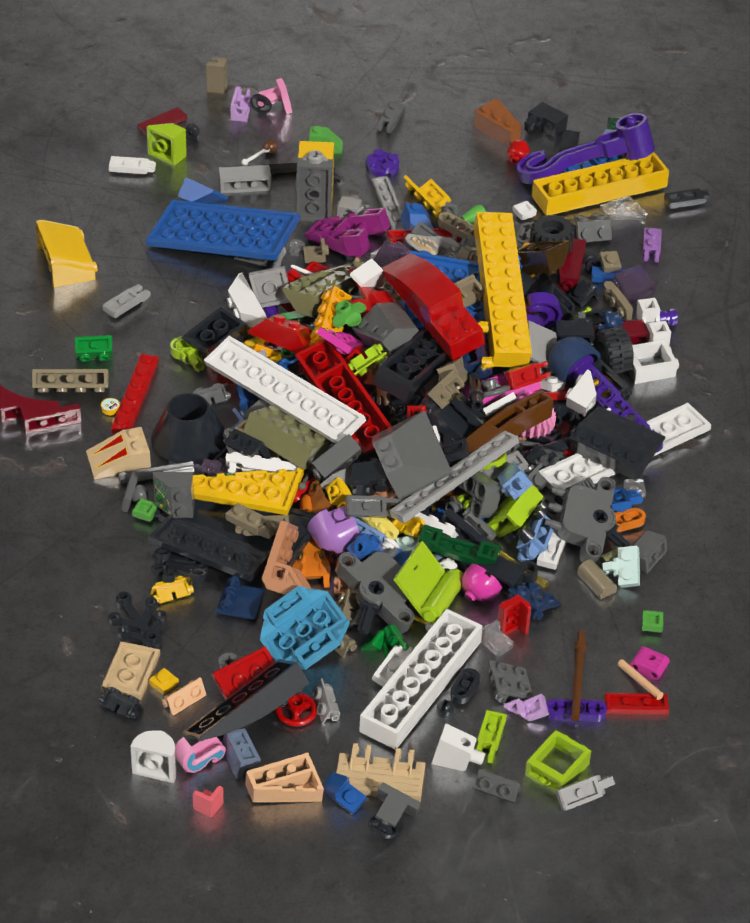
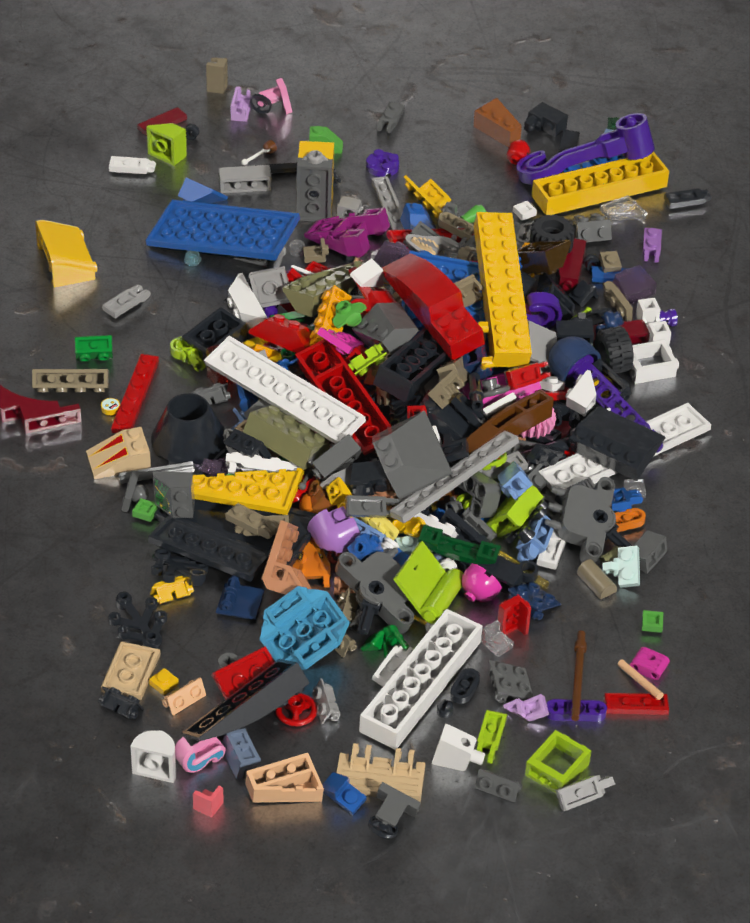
(192, 258): none -> clear light blue plate

